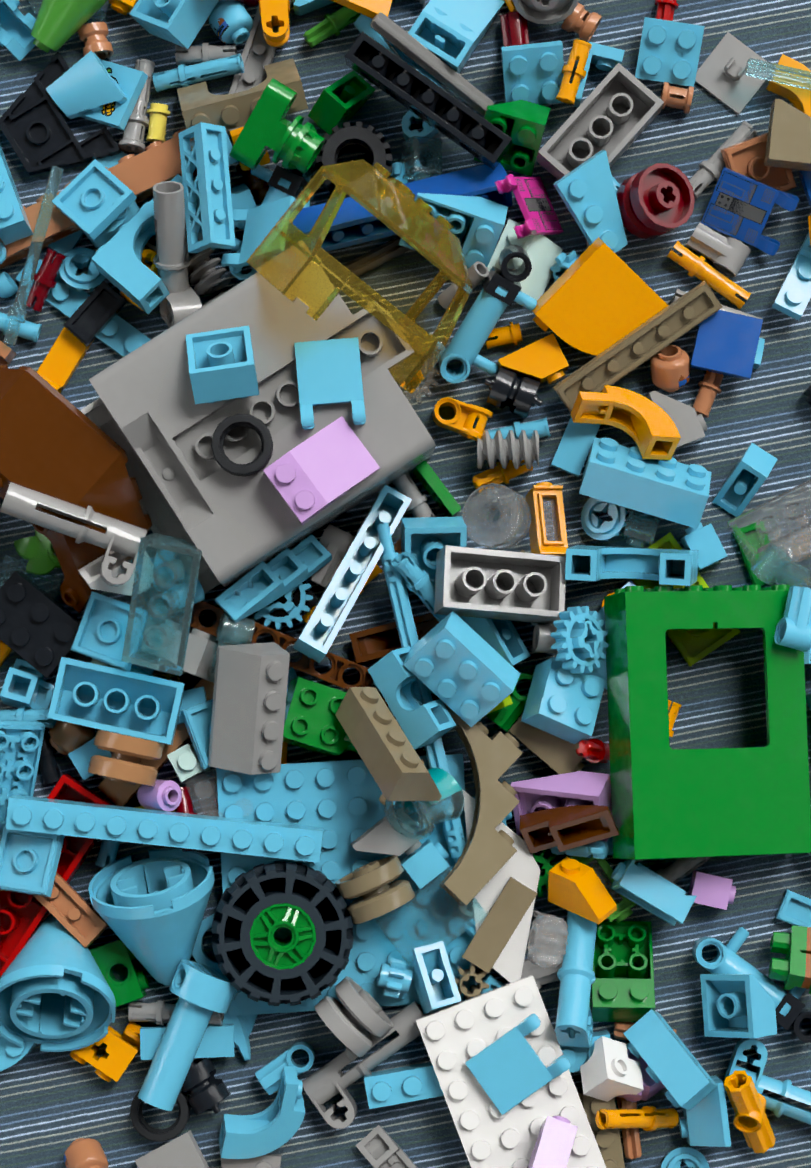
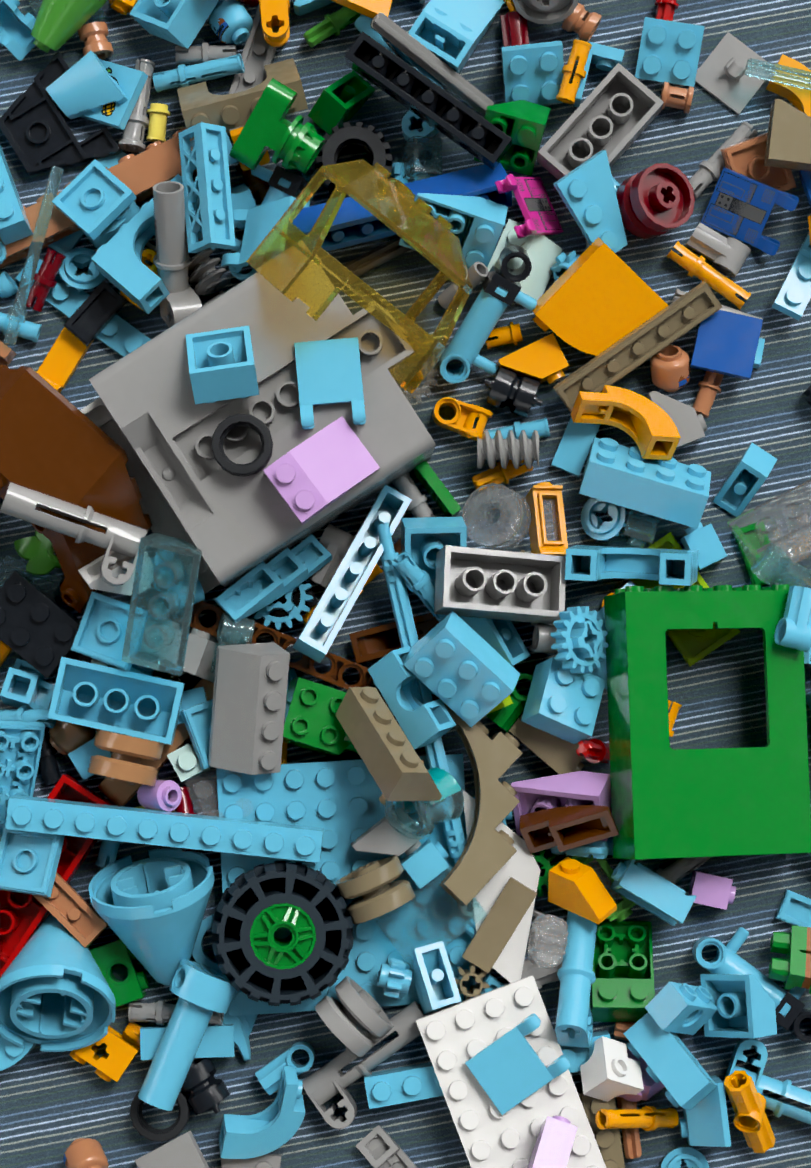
(681, 1008): none -> medium azure brick

